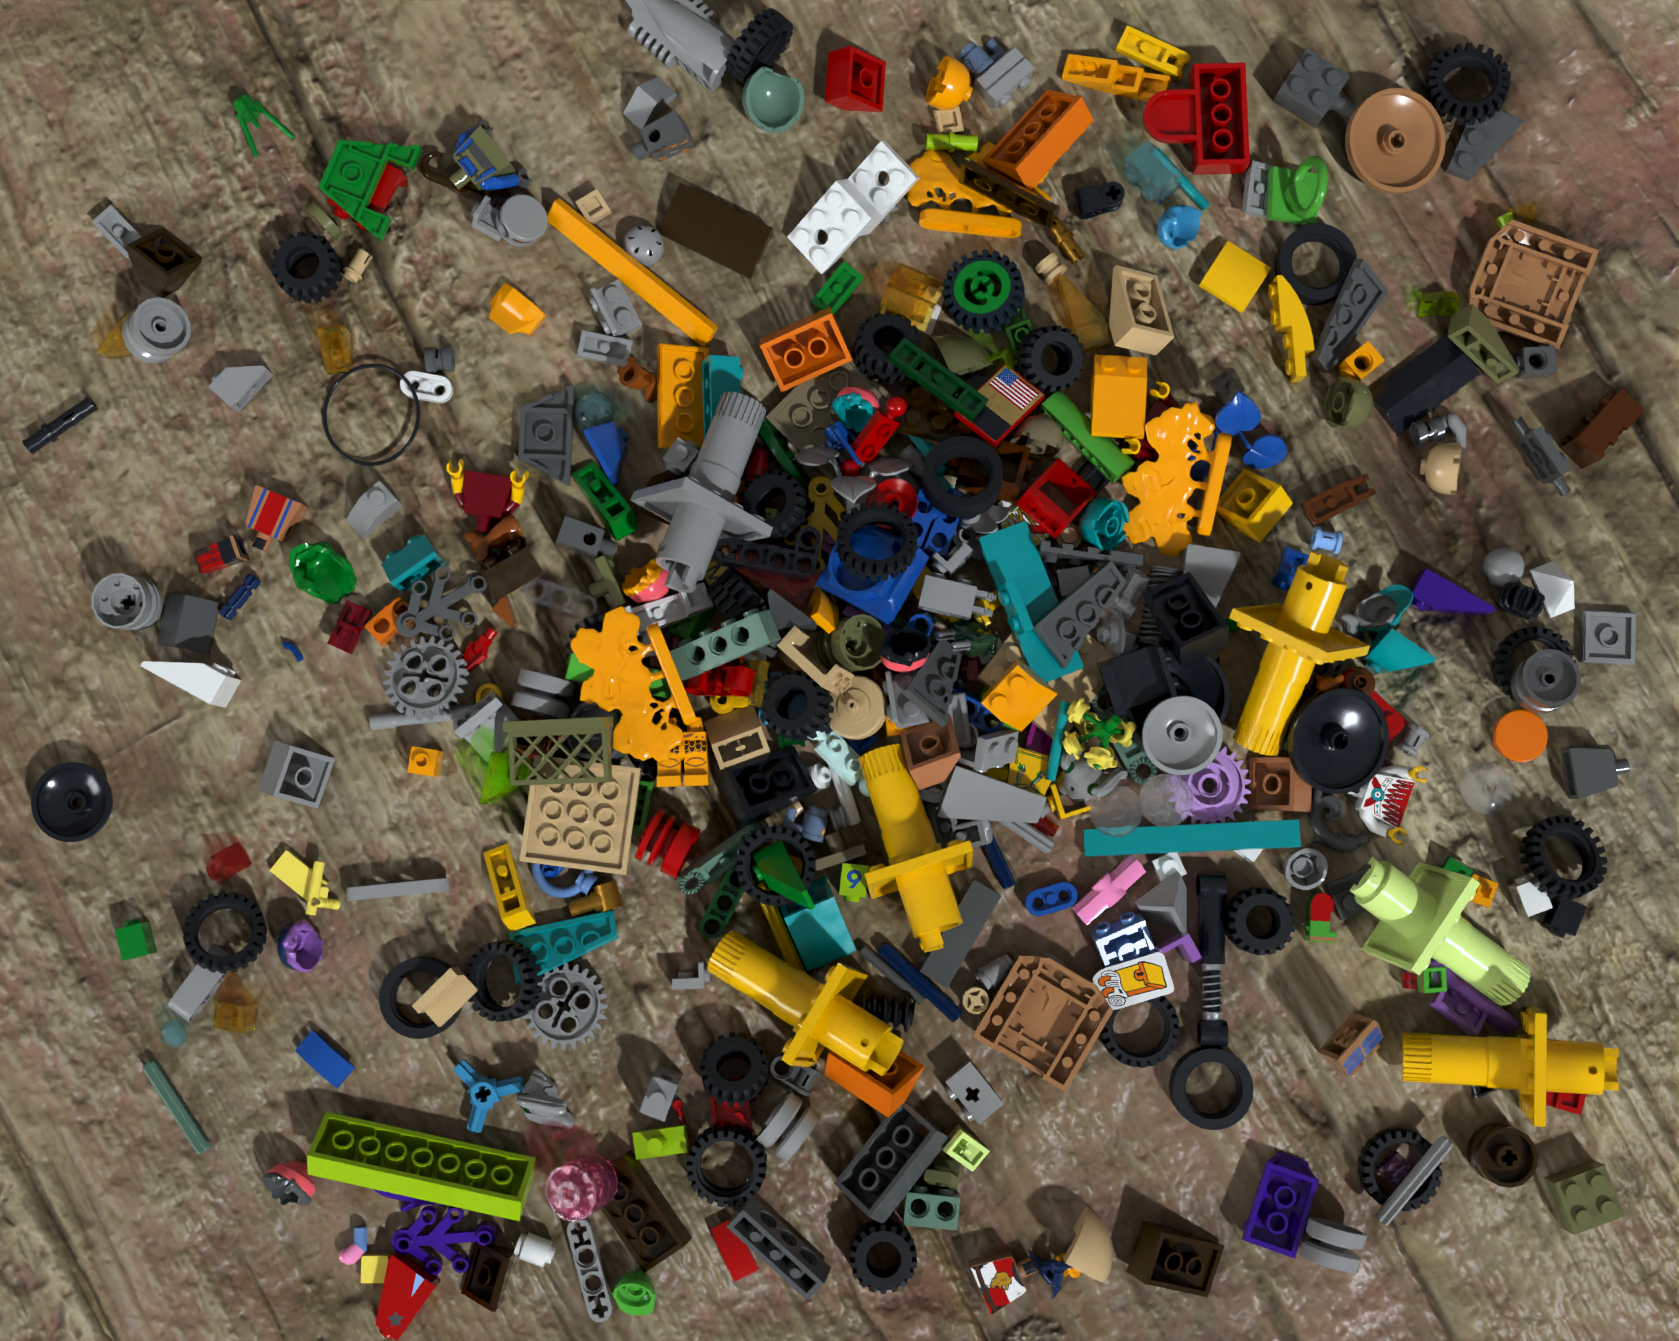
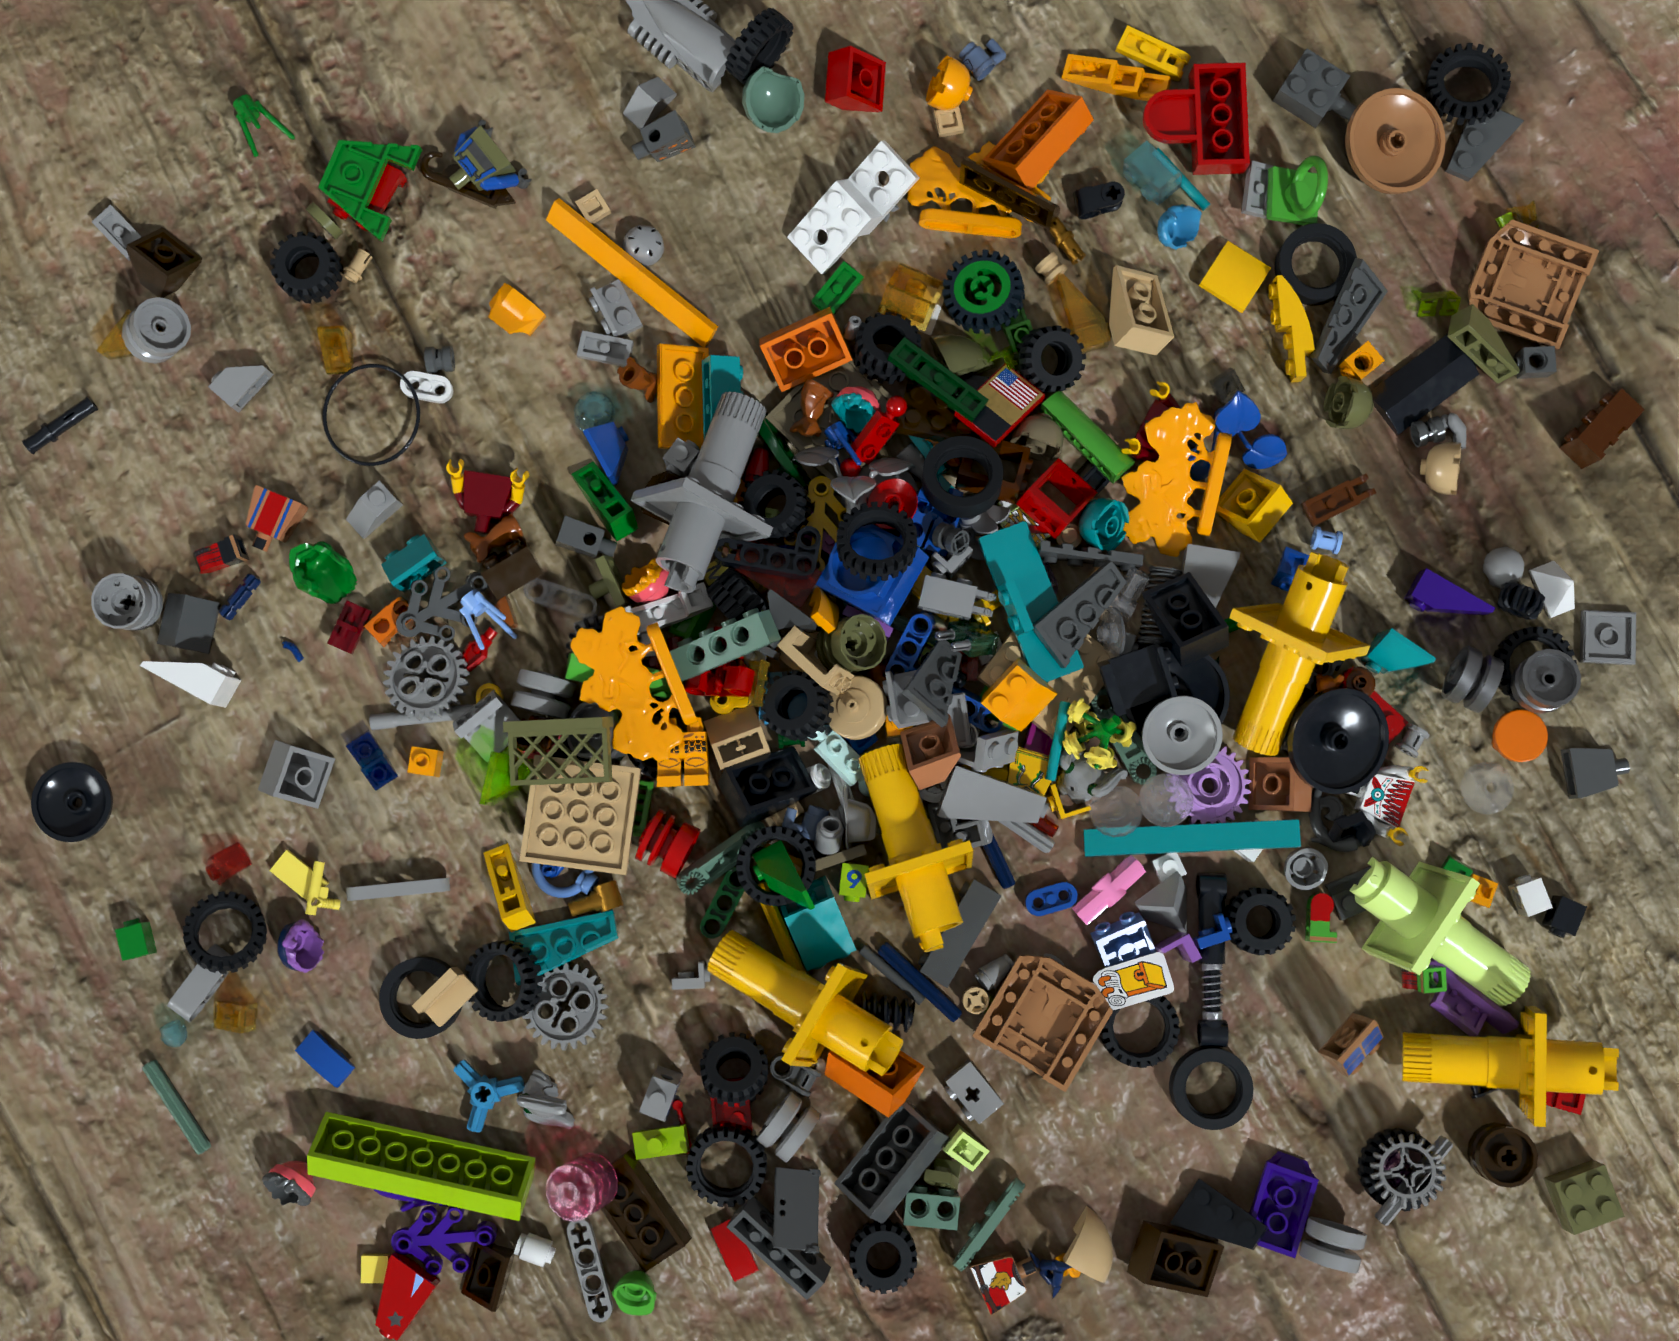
(357, 1248): arm -> none
(372, 760): none -> clear blue slope
(477, 604): none -> light blue plant
(485, 218): light grey bracket -> none
(521, 220): light grey head -> none
(548, 434): dark grey wing -> none
(715, 231): dark brown slope -> none
(801, 1208): none -> dark grey door
(812, 405): none -> dark orange animal
(829, 835): none -> light grey brick
(852, 328): none -> light grey arm
(859, 820): none -> light grey piece
(905, 649): black hair -> none
(950, 538): none -> dark grey wheel
(951, 142): lime pin -> none
(980, 1232): none -> sand green plate
(1004, 78): light grey brick -> none
(1070, 578): light grey brick -> none
(1118, 396): light orange slope -> none
(1210, 937): none -> blue bracket
(1218, 1217): none -> black wing
(1352, 825): none -> black bracket
(1379, 610): light grey hair -> none
(1421, 1170): none -> light grey gear
(1472, 679): none -> flat silver wheel
(1543, 455): dark grey plate -> none
(1591, 861): black tyre -> none

